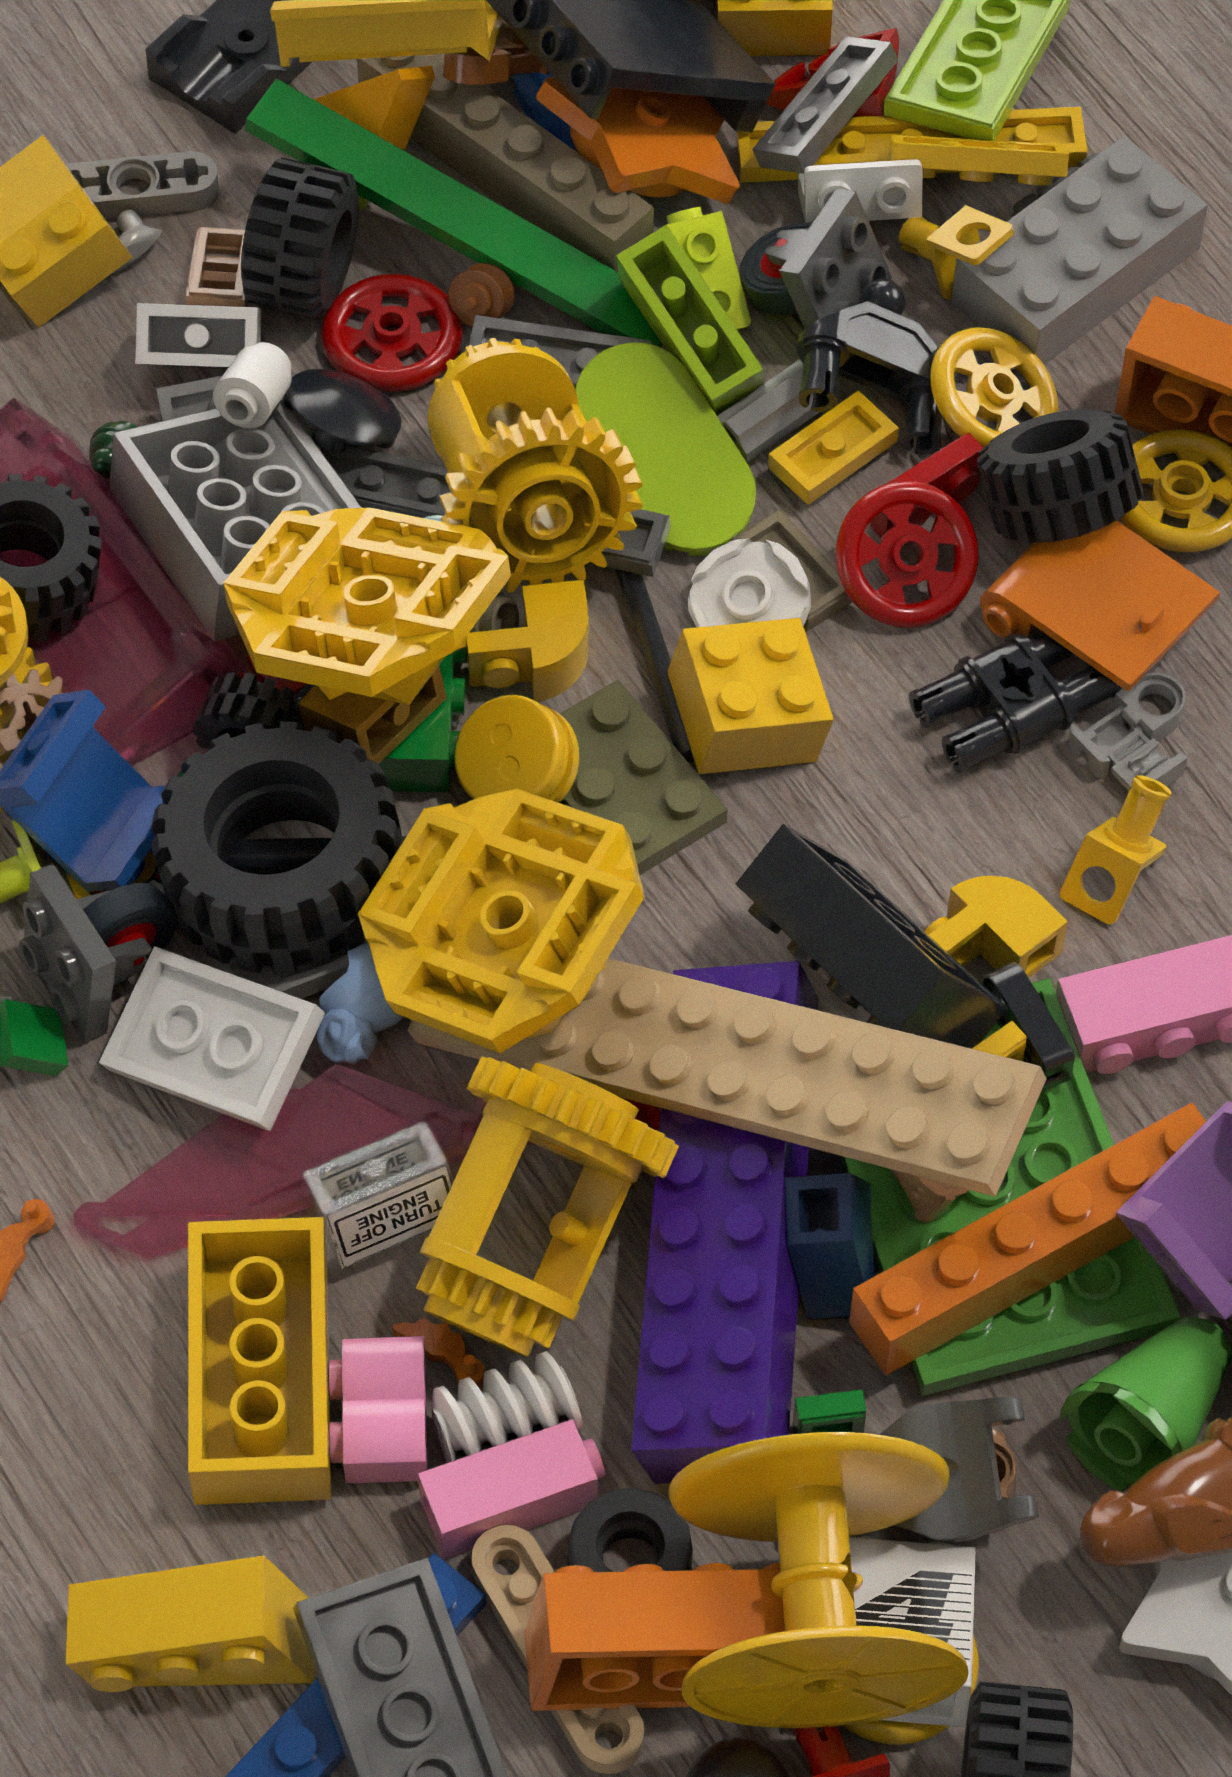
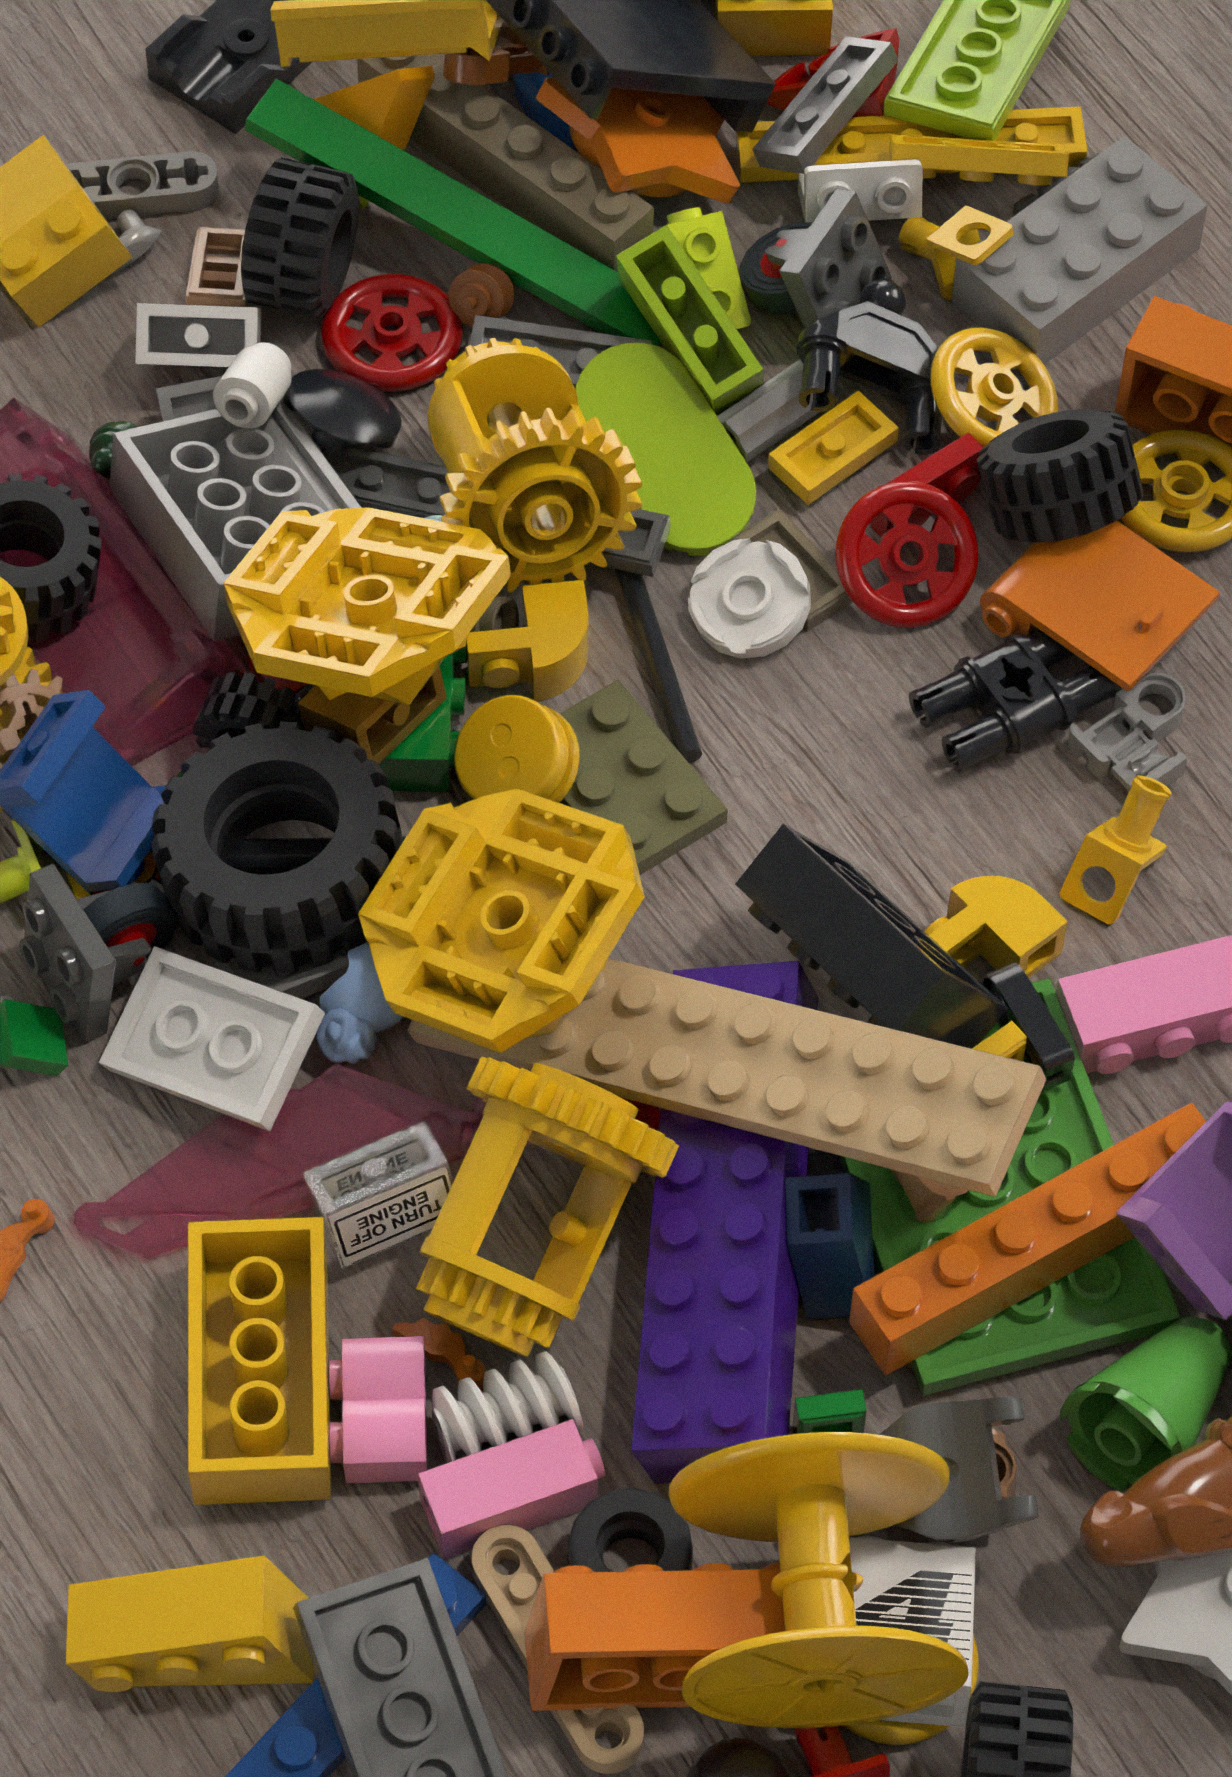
(749, 695): yellow brick -> none

